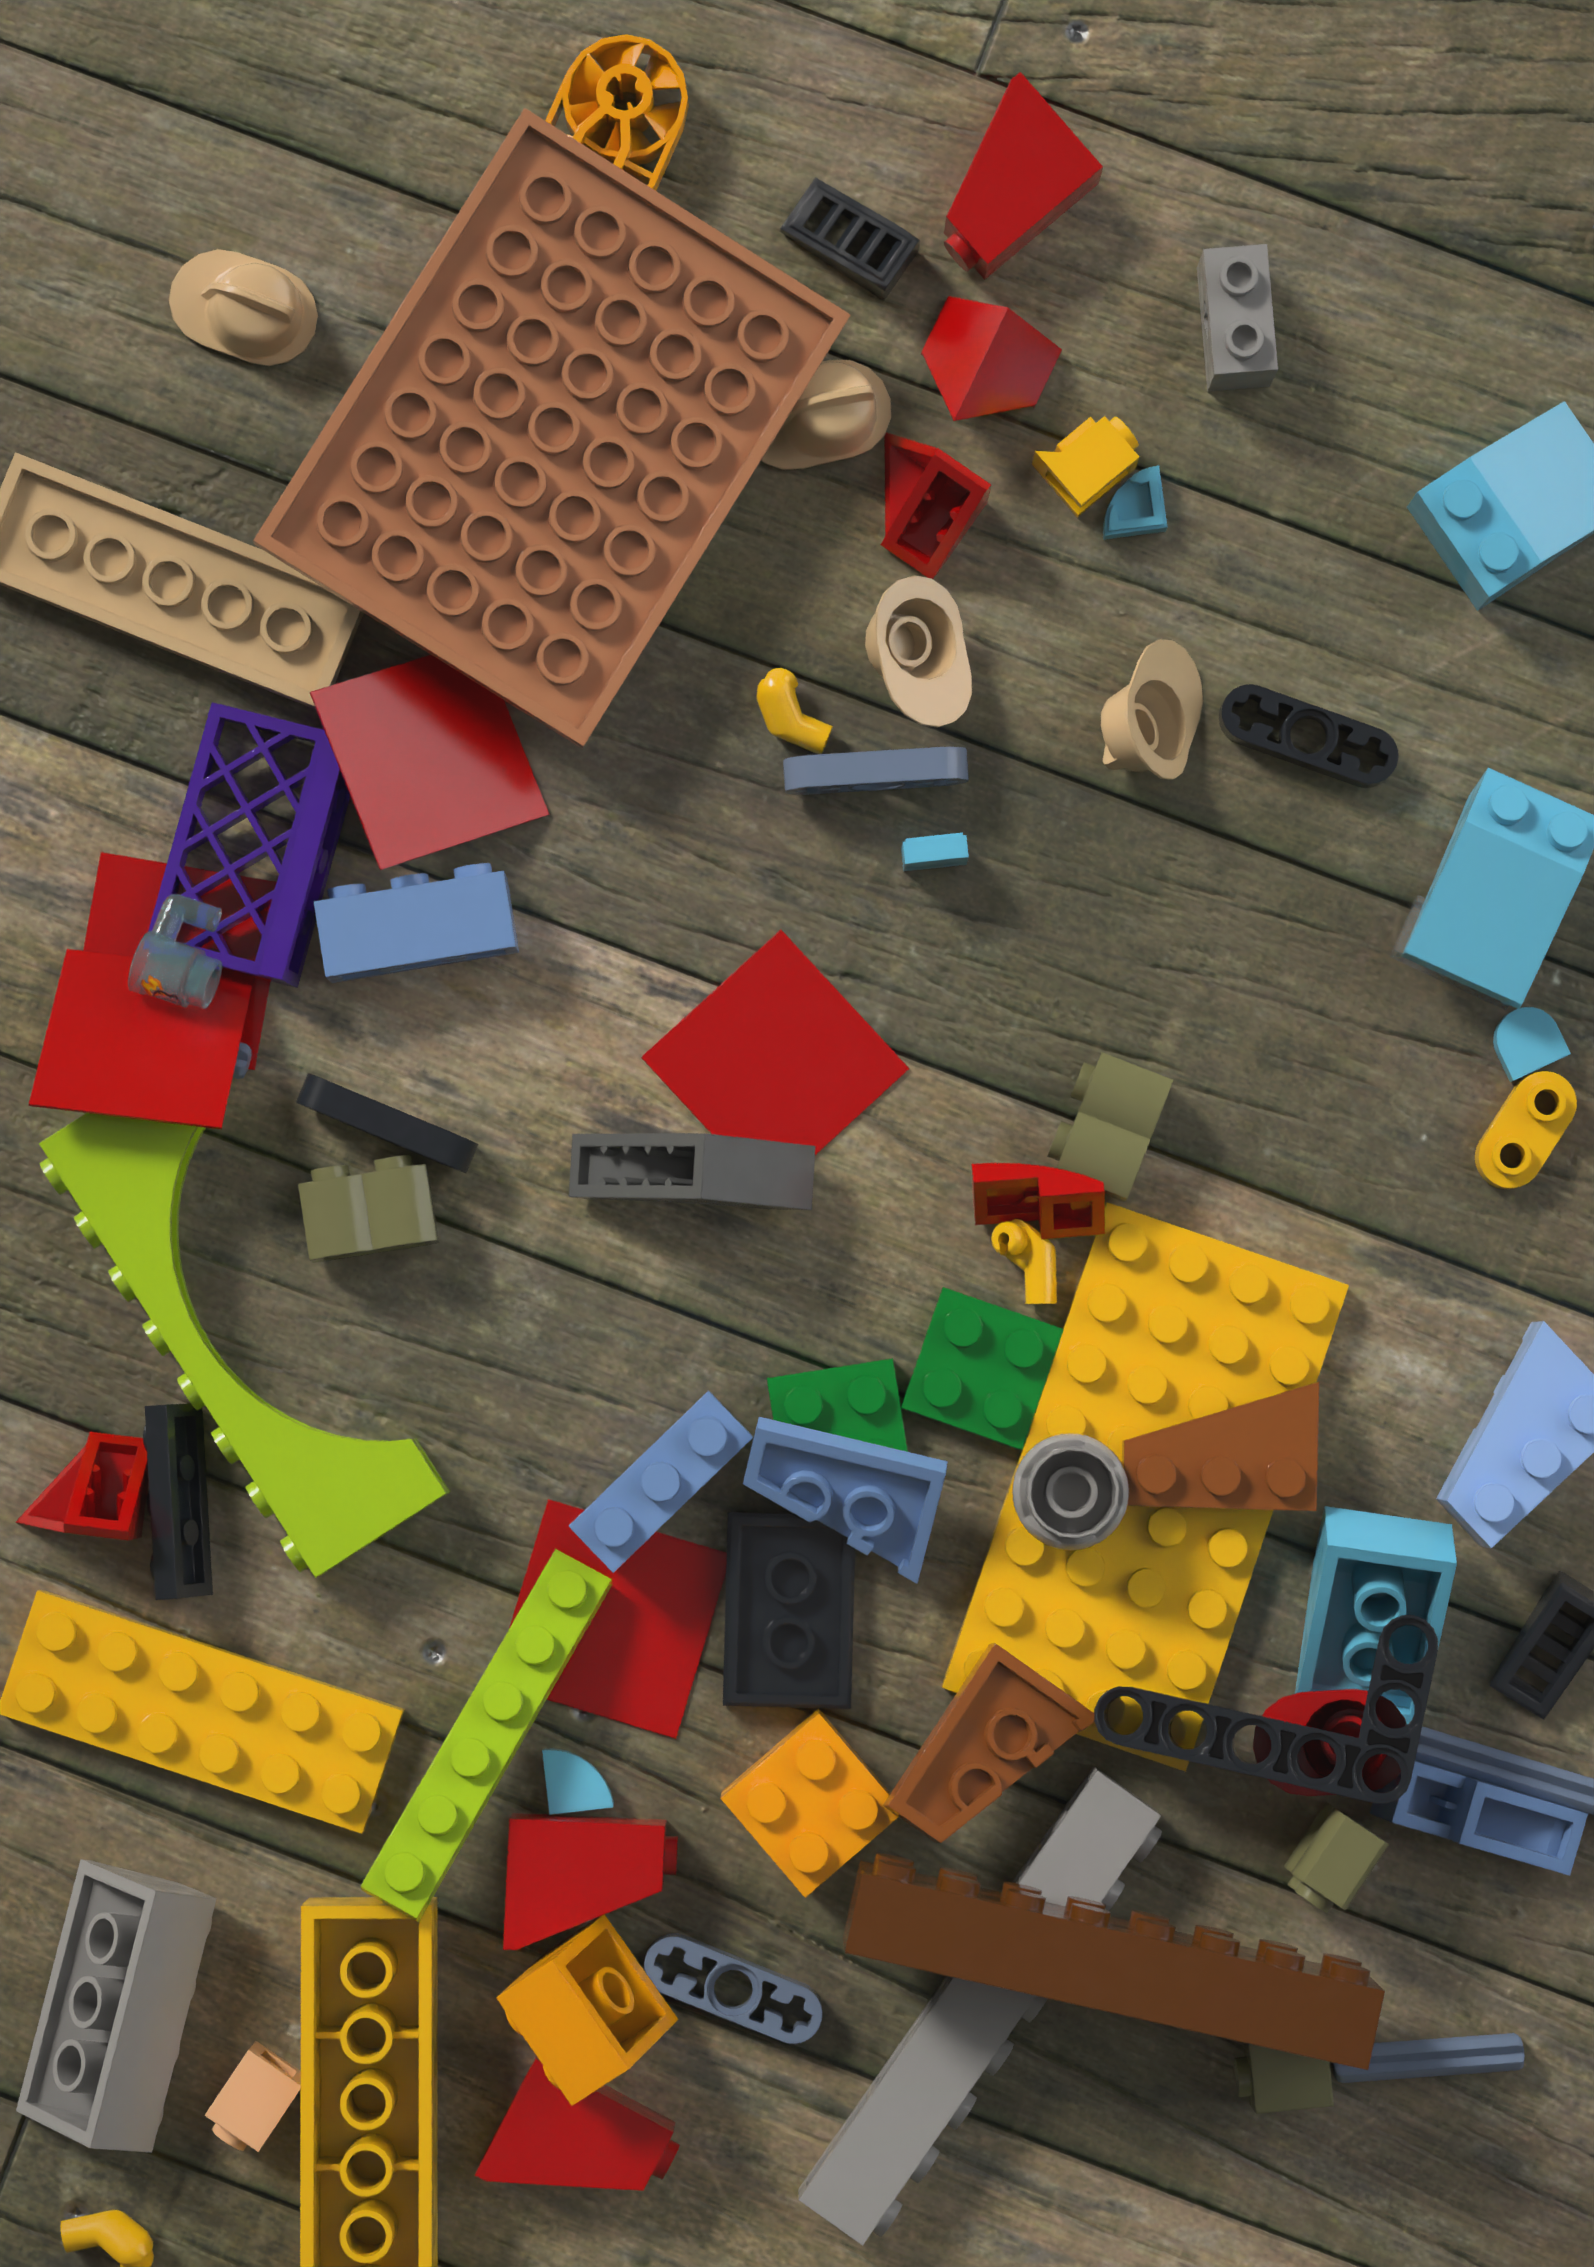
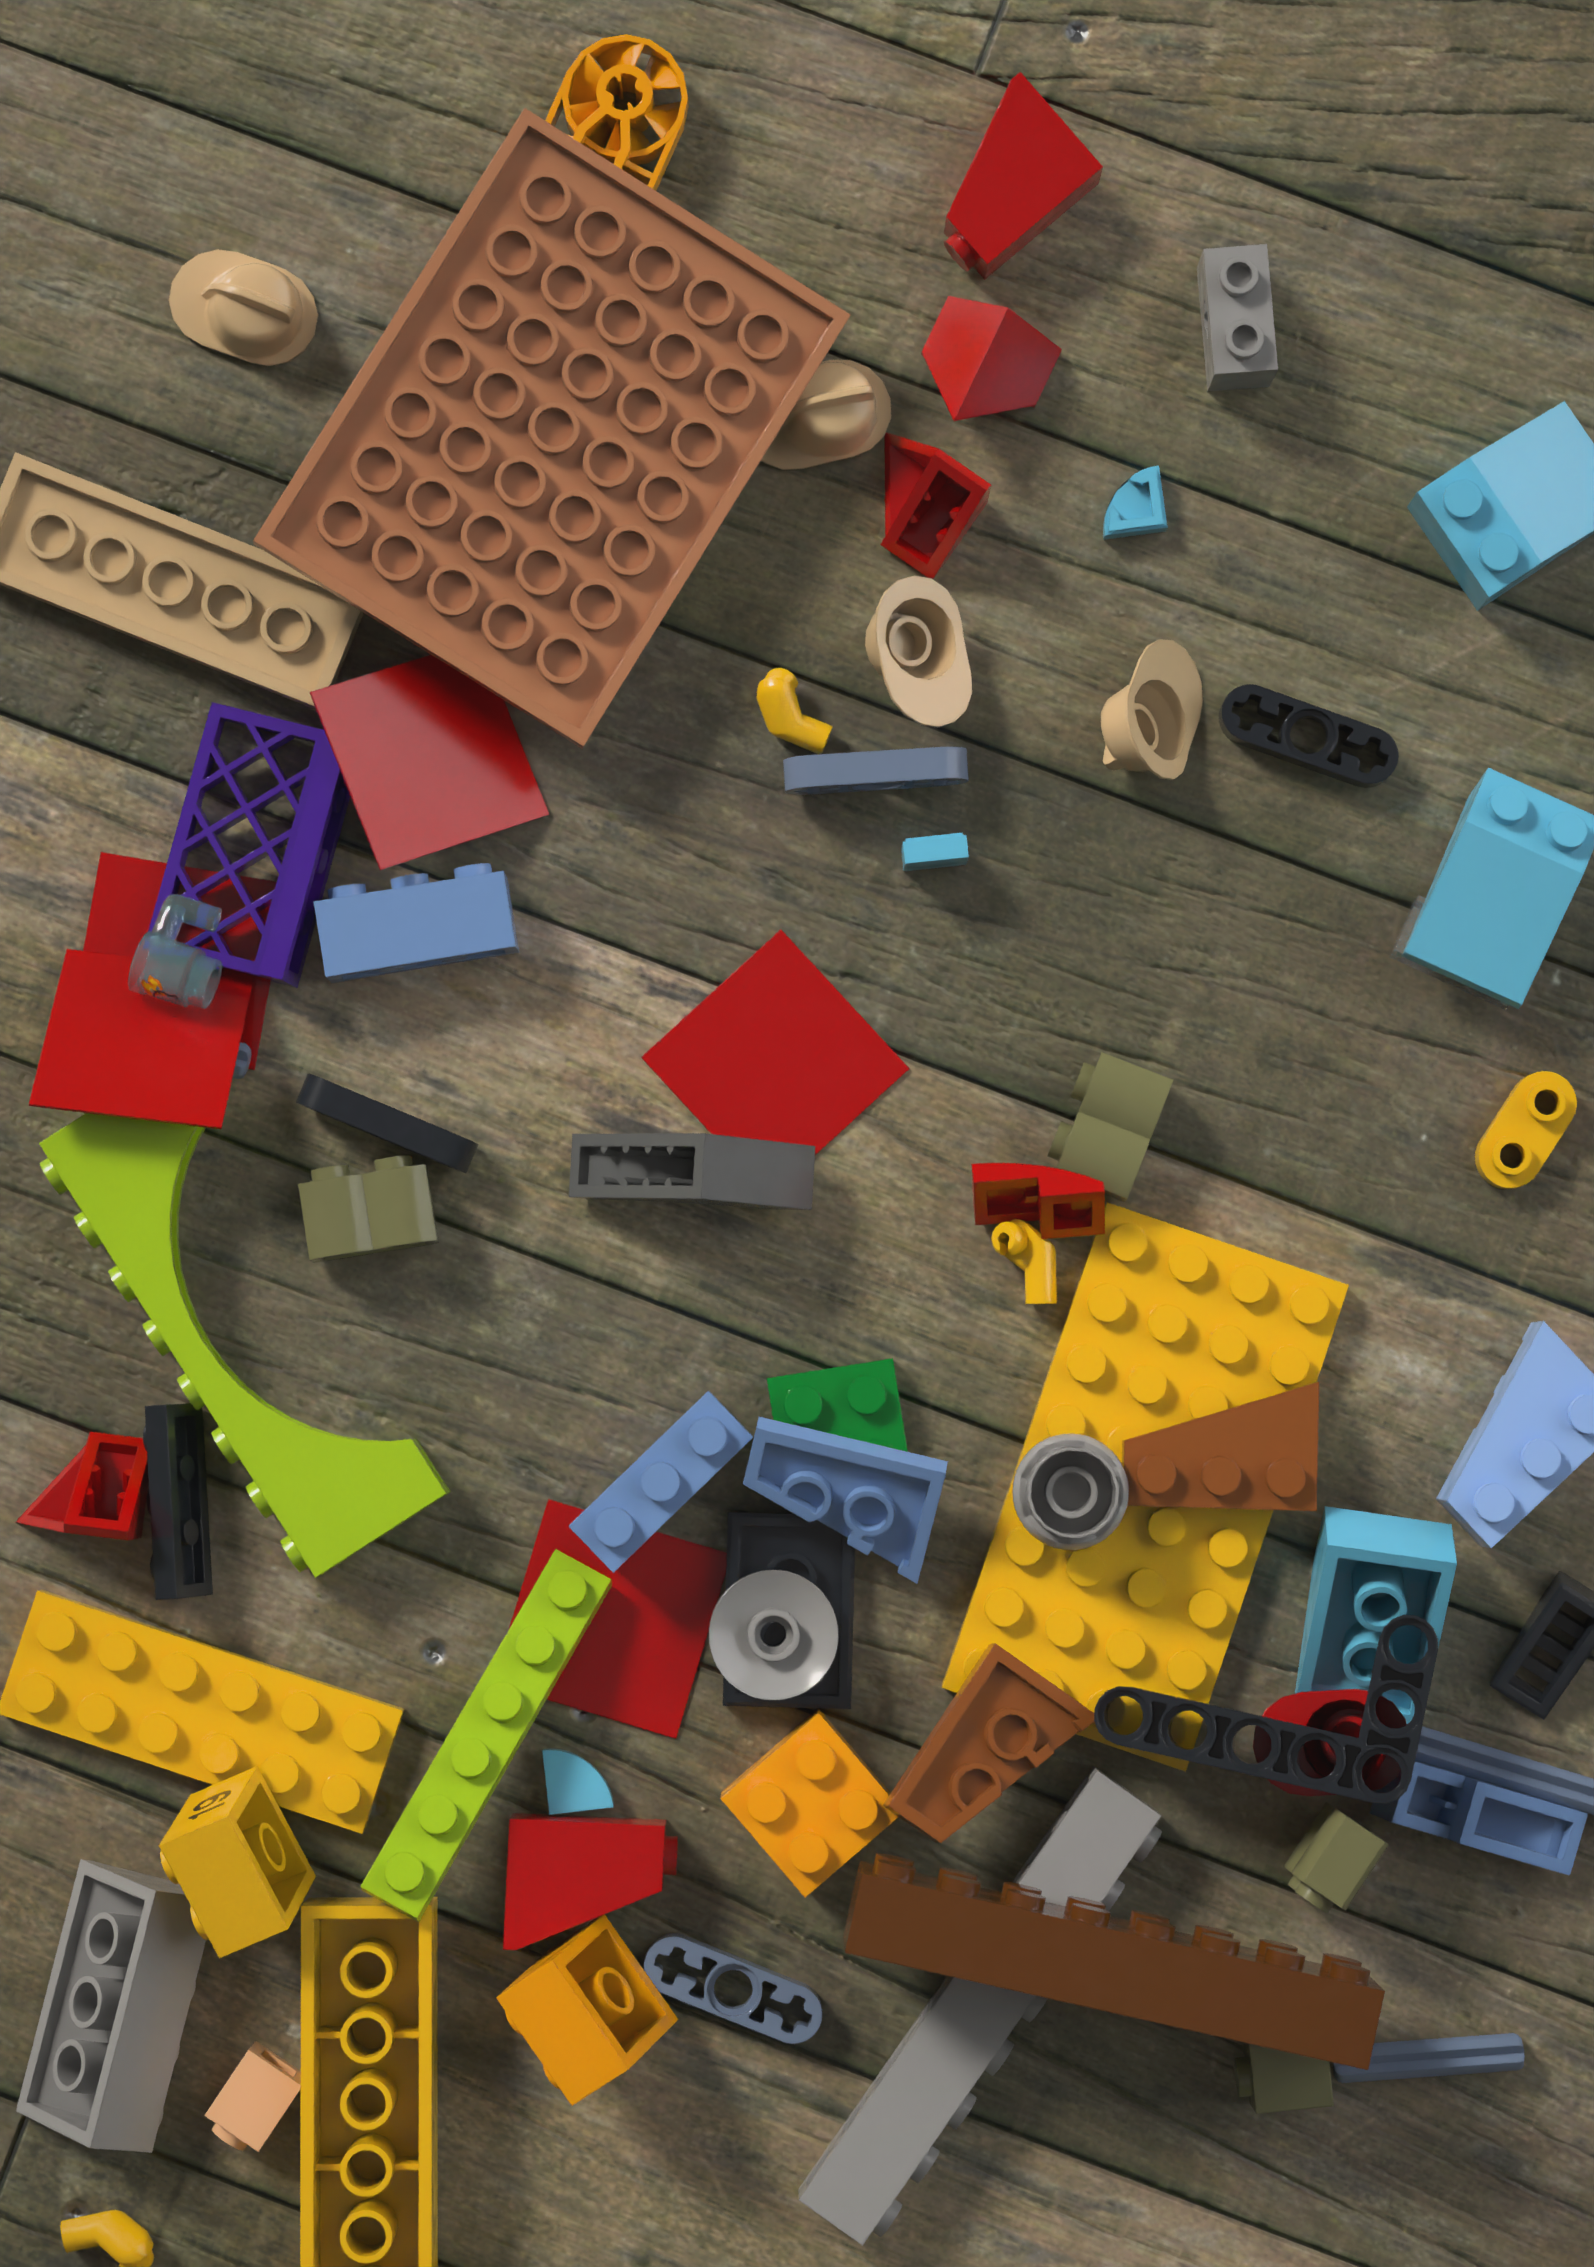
(236, 1863): none -> yellow brick
(593, 2144): red slope -> none
(781, 1669): none -> light grey dish
(879, 281): black slope -> none
(982, 1368): green plate -> none
(1089, 462): yellow window -> none
(1528, 1042): medium azure tile -> none

